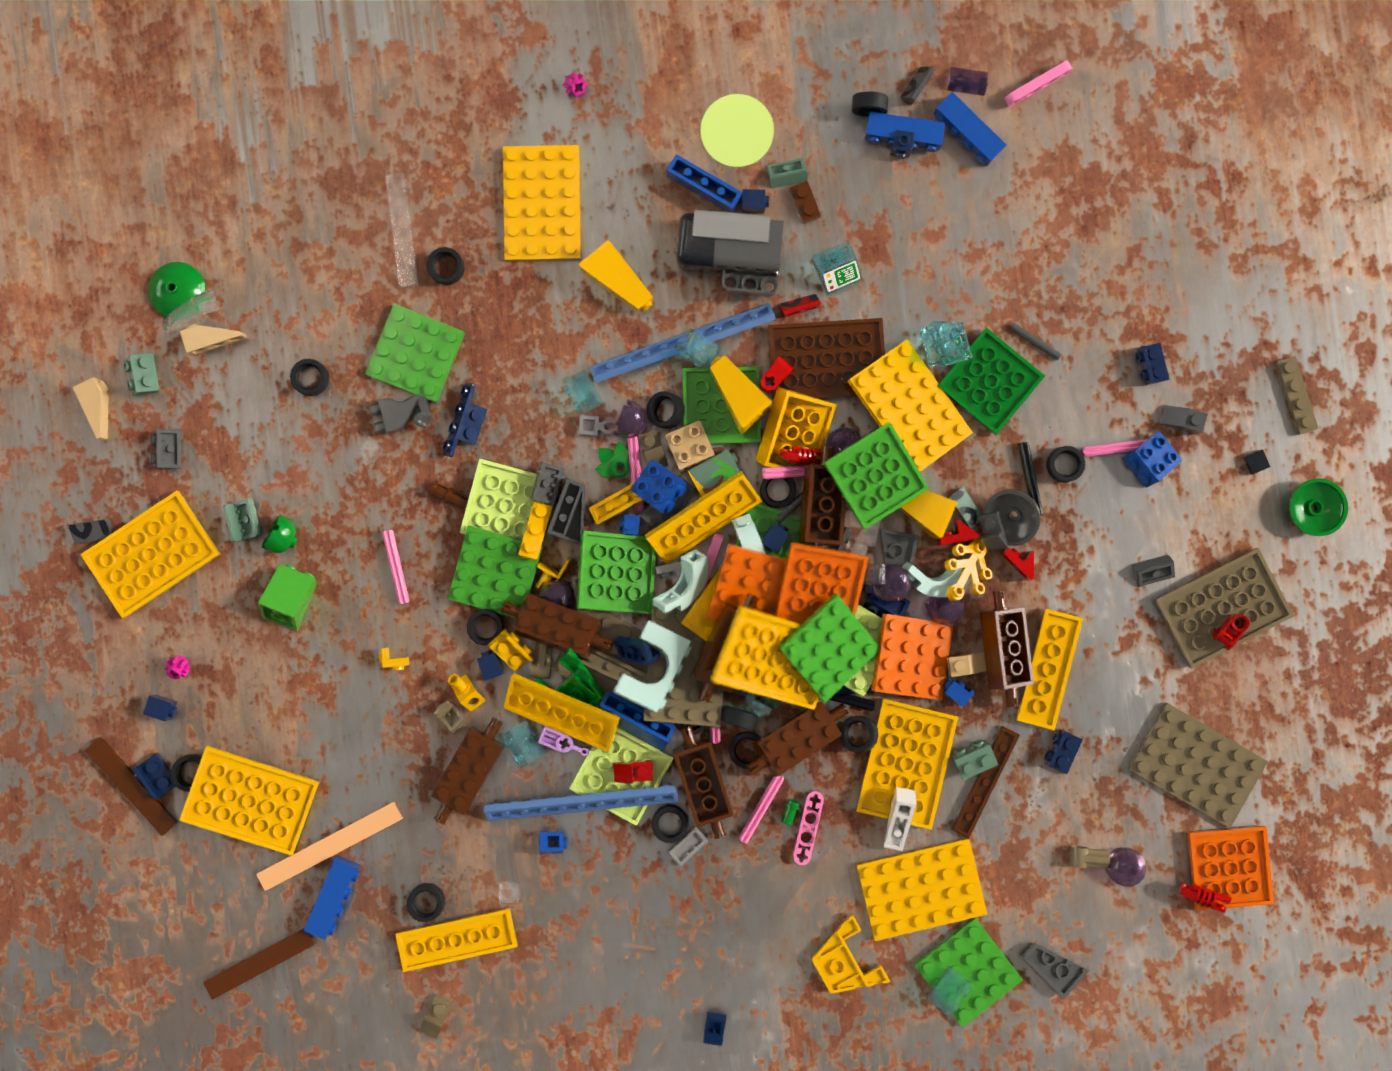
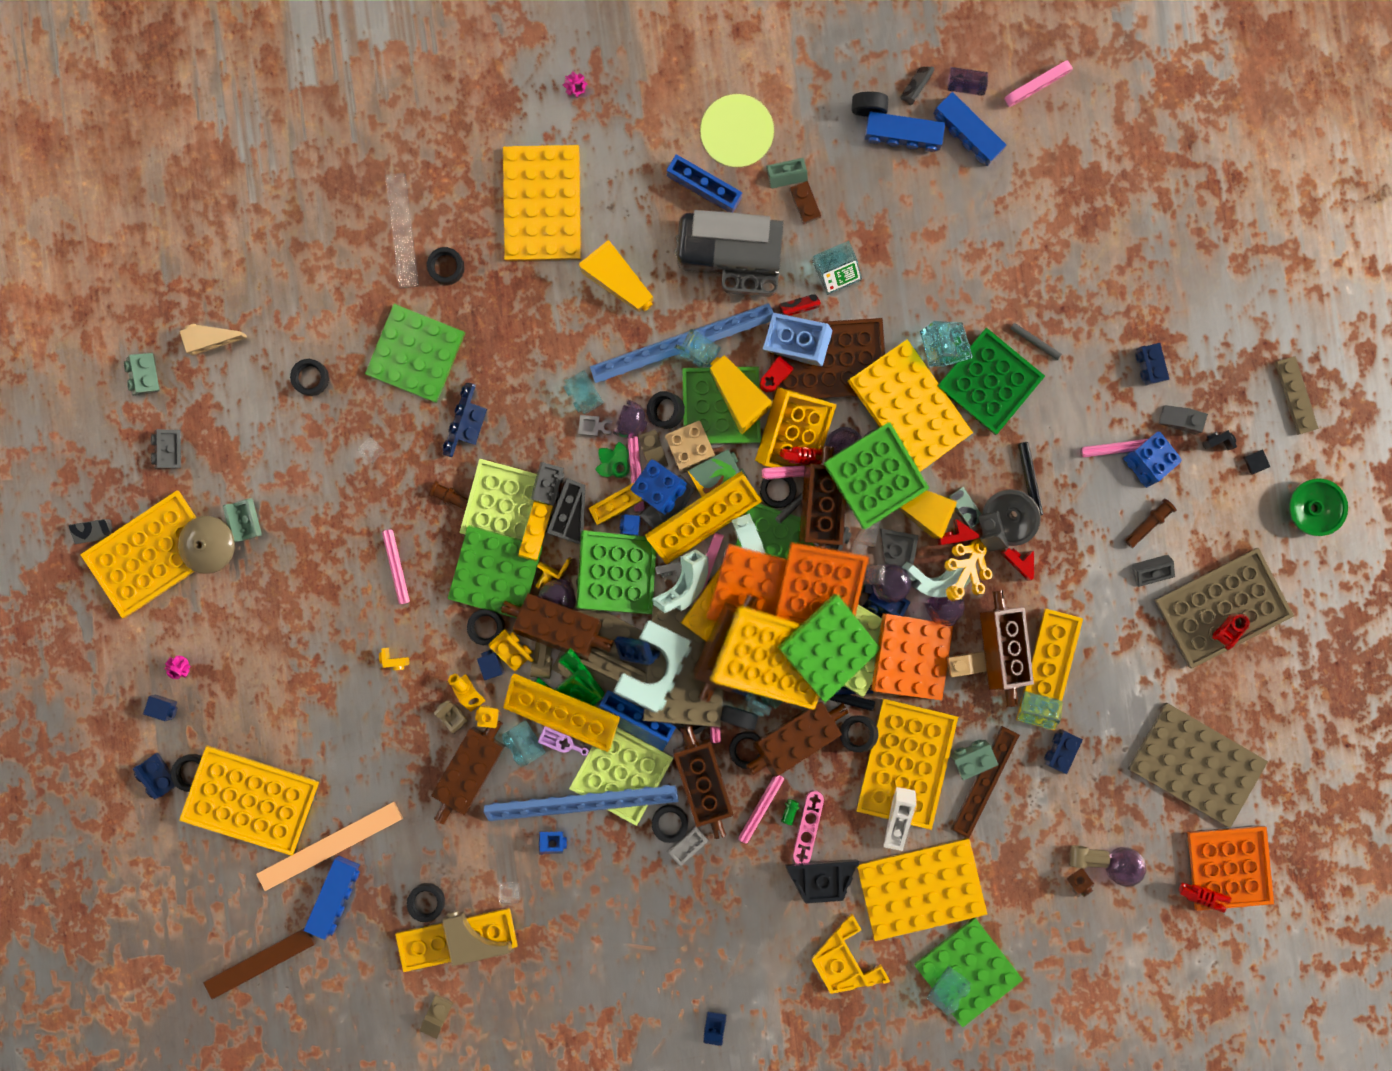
(95, 404): tan slope -> none
(134, 790): reddish brown tile -> none
(187, 284): green dish -> none
(191, 311): clear slope -> none
(216, 542): none -> dark tan dish
(280, 535): green cylinder -> none
(287, 597): bright green slope -> none
(398, 413): dark grey hips -> none
(466, 944): none -> dark tan arch
(487, 716): none -> yellow bracket
(633, 771): red slope -> none
(754, 201): dark blue brick -> none
(775, 537): dark blue brick -> none
(798, 339): none -> light blue slope
(822, 880): none -> black wing
(902, 144): dark blue bracket -> none
(957, 691): blue brick -> none
(1040, 710): none -> clear light blue bracket
(1050, 465): black tyre -> none
(1053, 969): dark grey wing -> none
(1081, 883): none -> reddish brown bracket
(1156, 517): none -> reddish brown pin
(1226, 437): none -> black bracket

